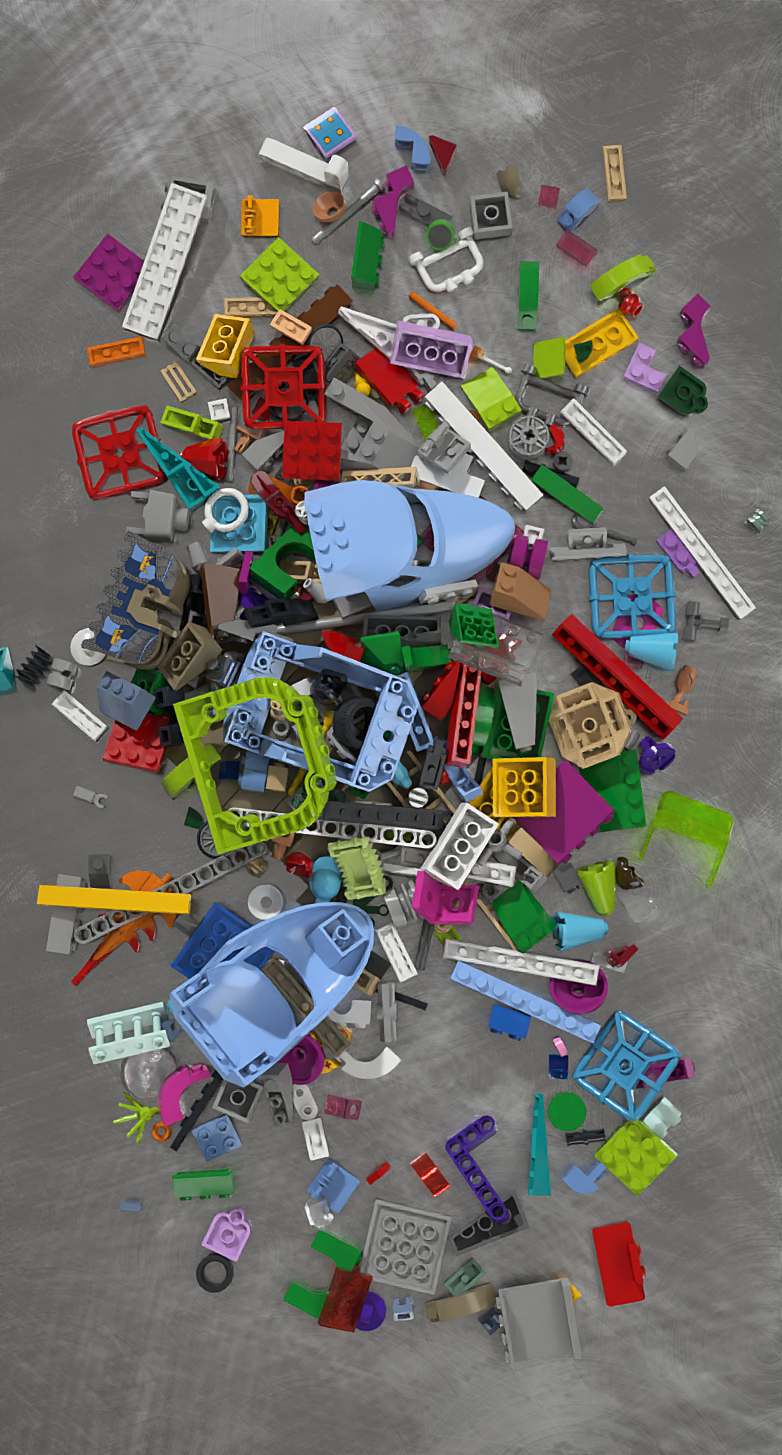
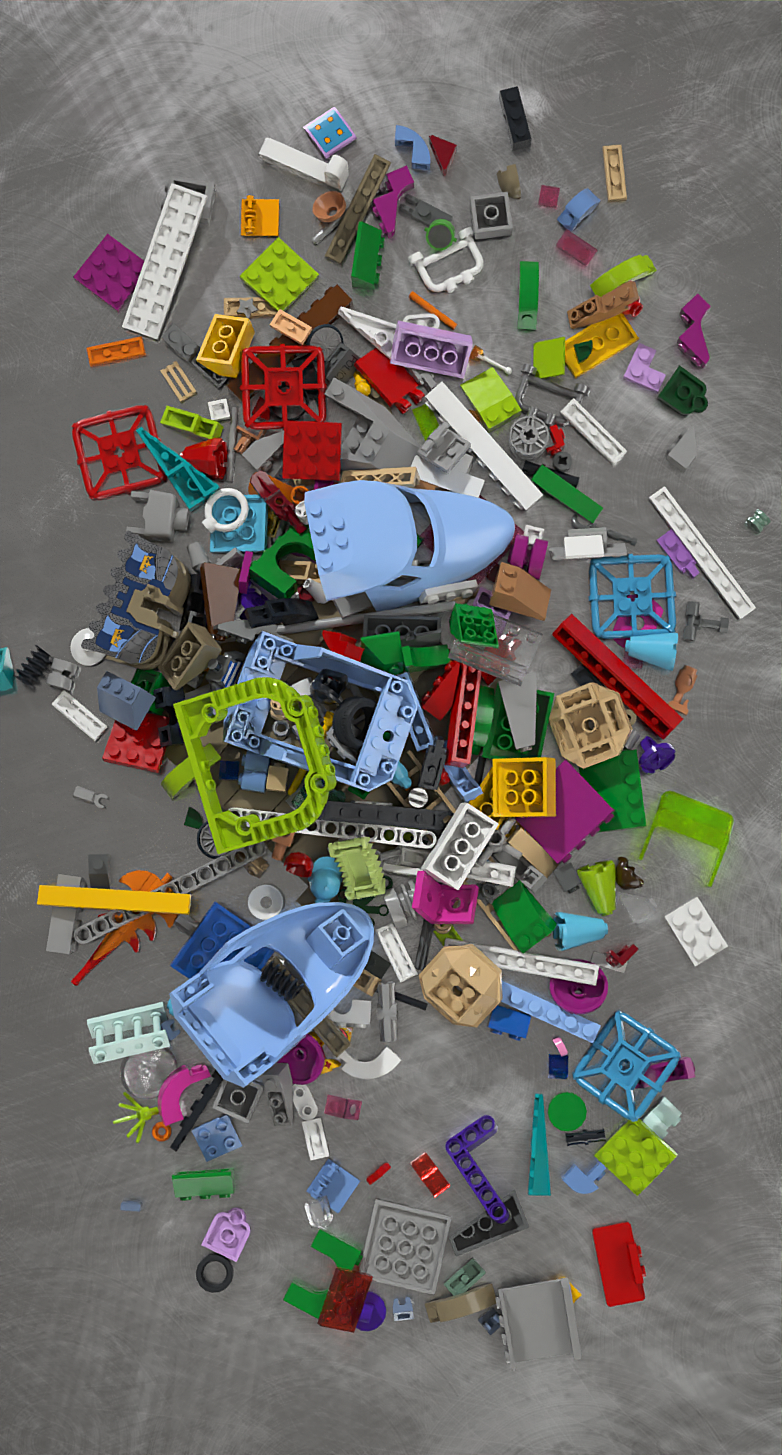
(246, 307): none -> light grey piece
(280, 982): none -> black piece
(357, 209): none -> dark tan tile
(473, 973): none -> tan piece
(516, 119): none -> black arch
(583, 546): none -> white slope
(602, 308): none -> medium nougat slope
(695, 931): none -> white plate

